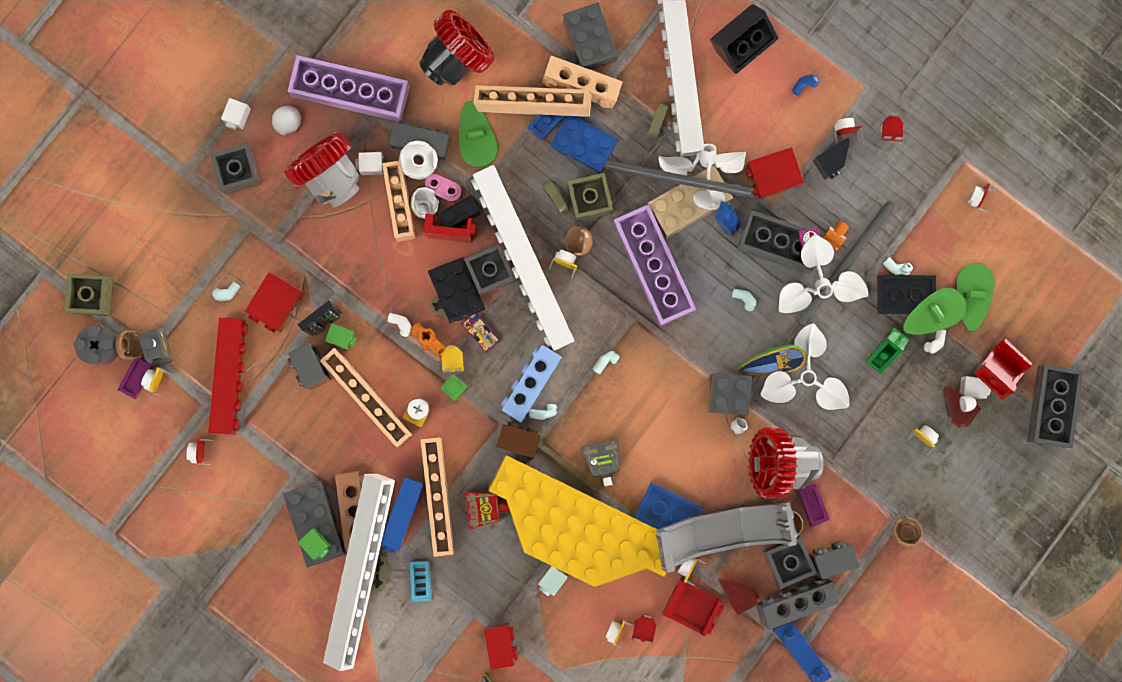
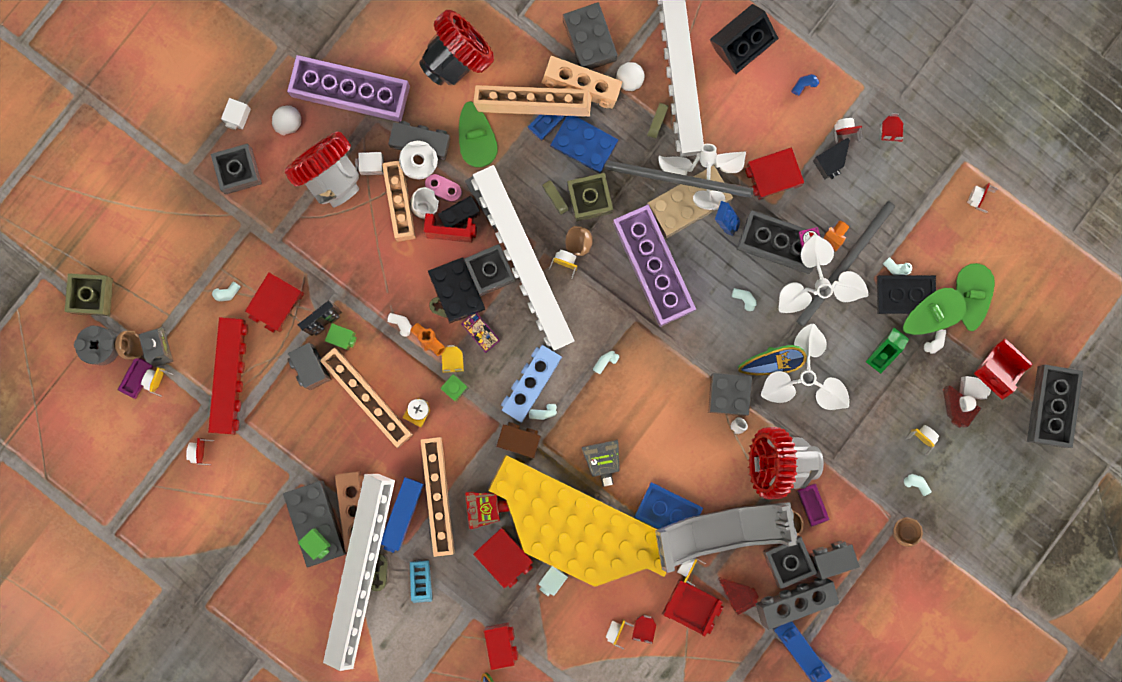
(504, 558): none -> red panel
(631, 76): none -> white hair
(917, 481): none -> light aqua arm

